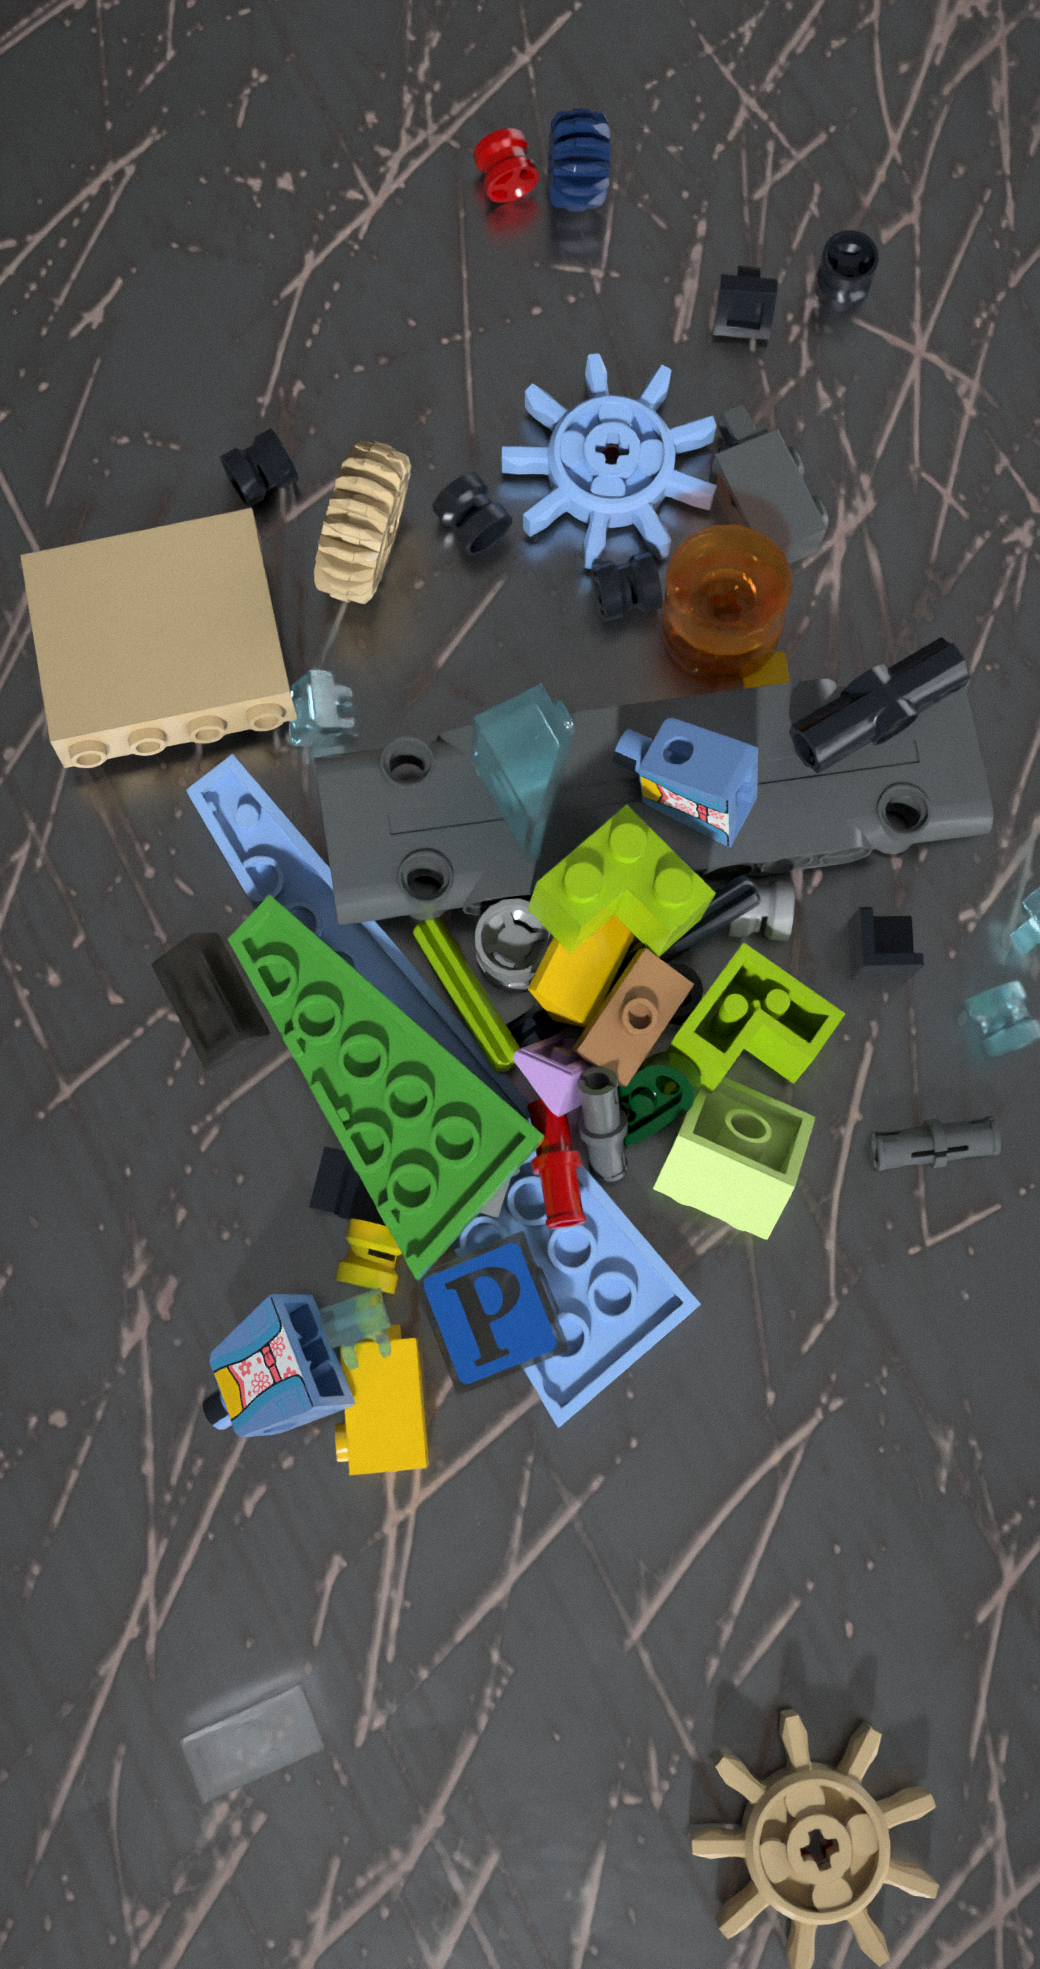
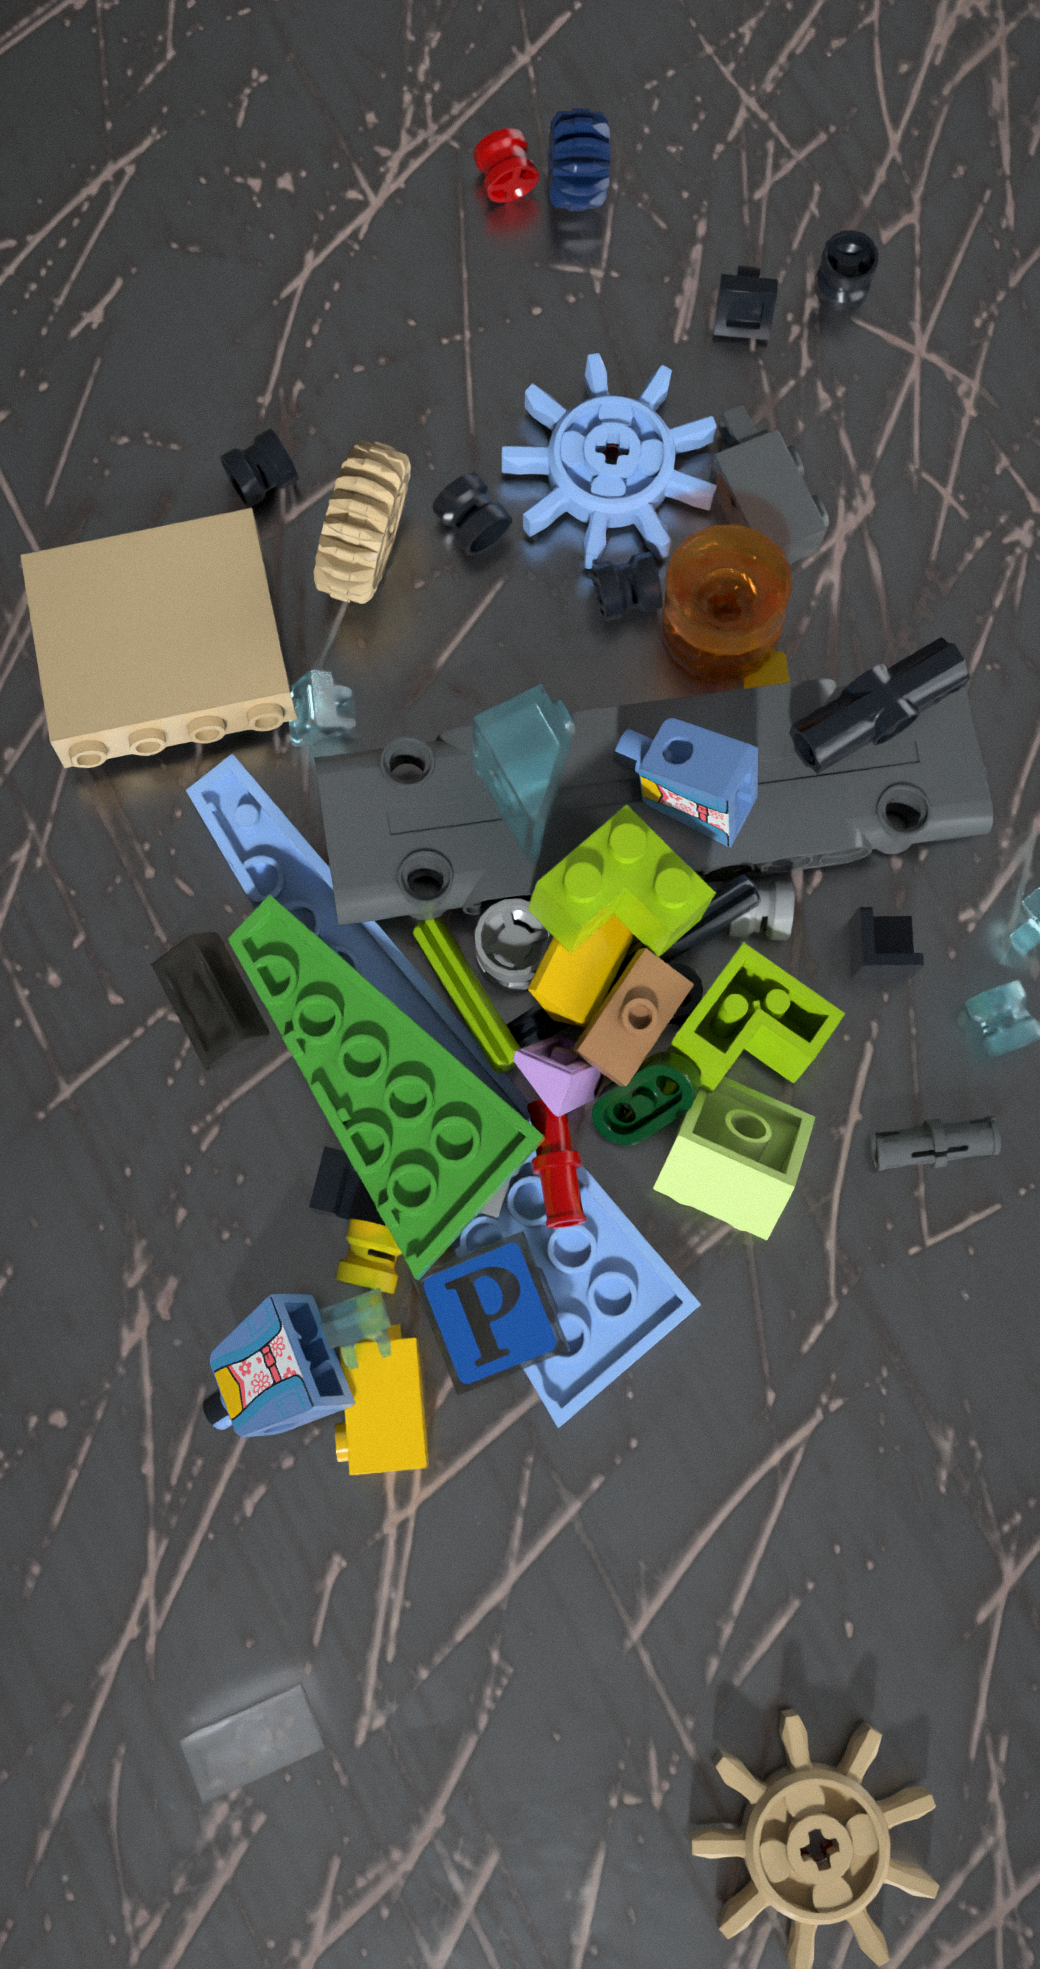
(602, 1124): dark grey pin -> none

